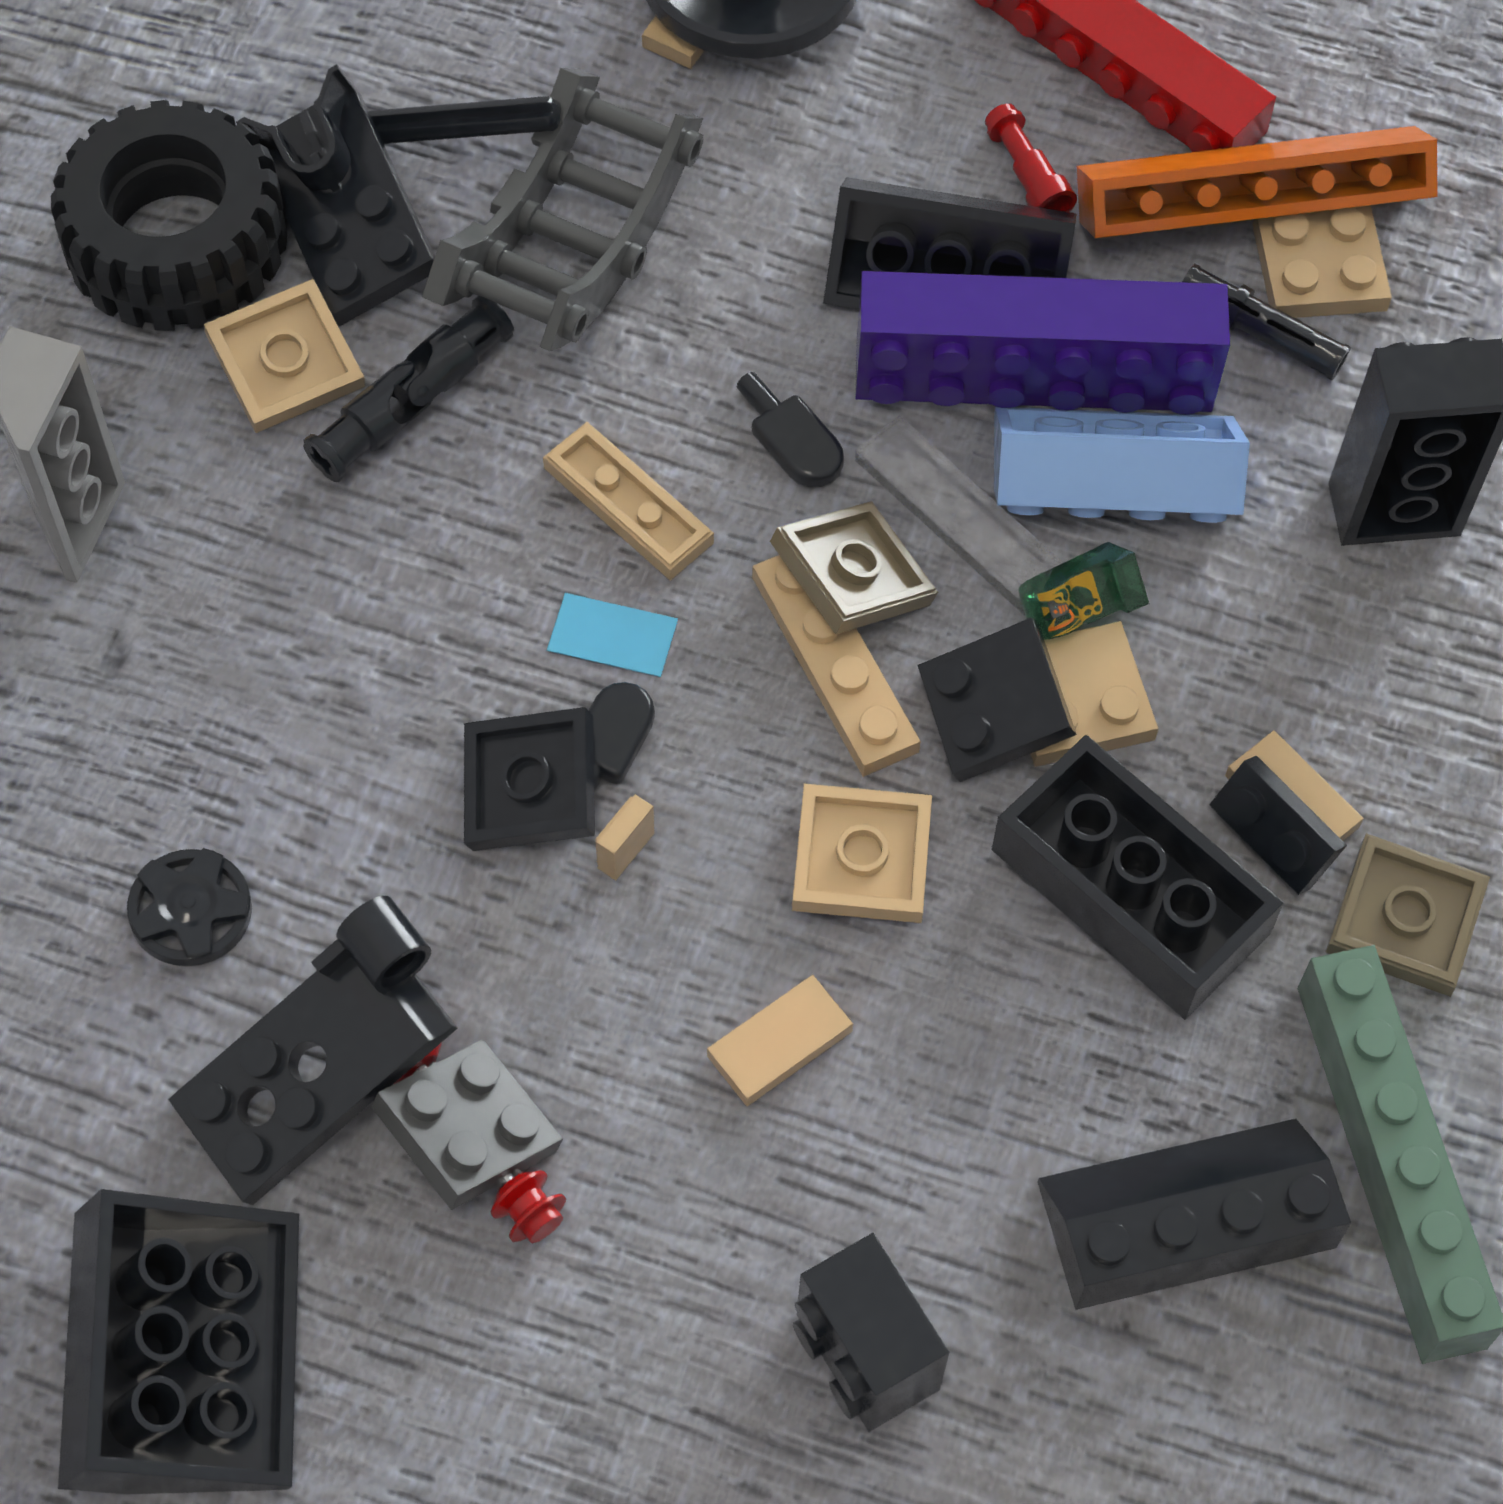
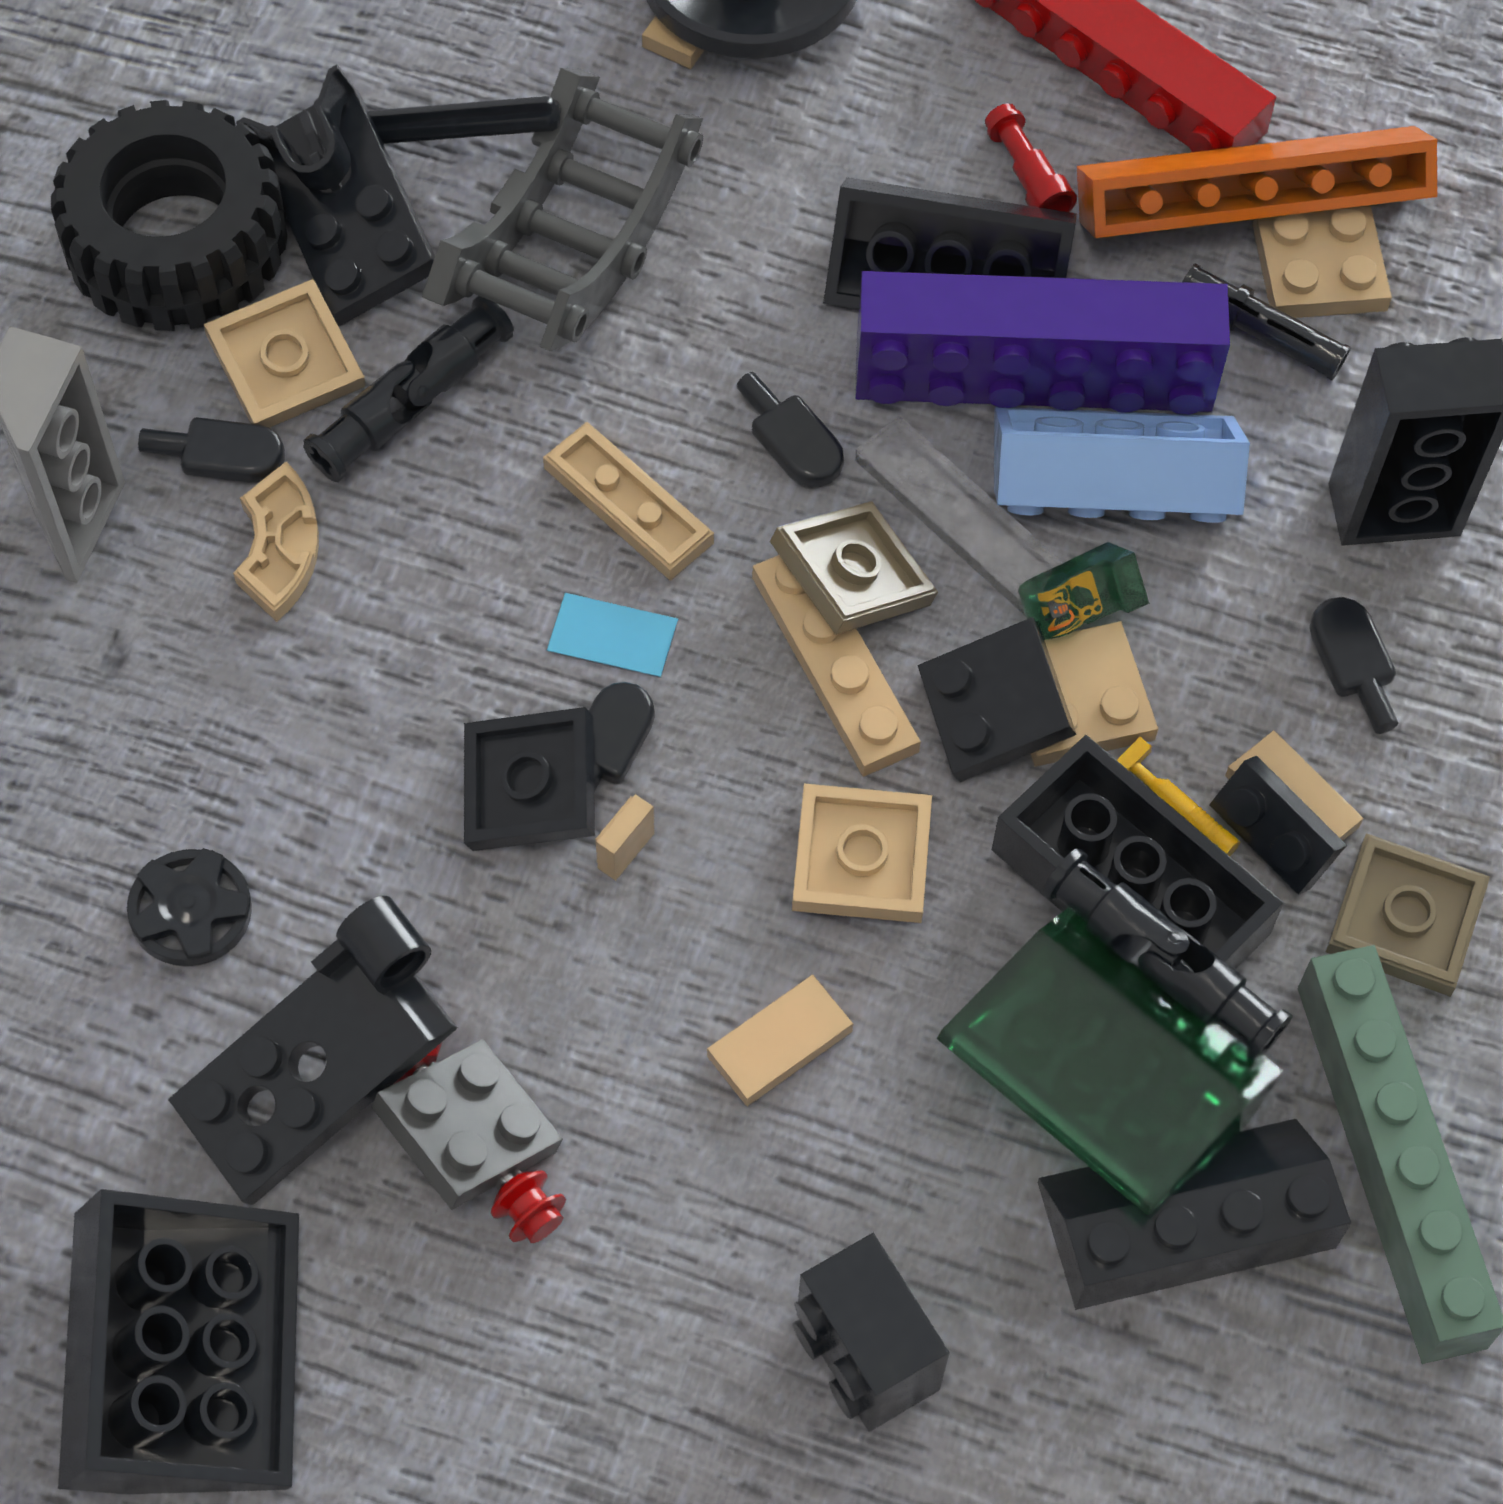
(219, 449): none -> black piece
(283, 542): none -> tan tile
(1108, 1062): none -> clear green slope
(1158, 946): none -> black piece
(1177, 799): none -> yellow piece
(1355, 657): none -> black piece

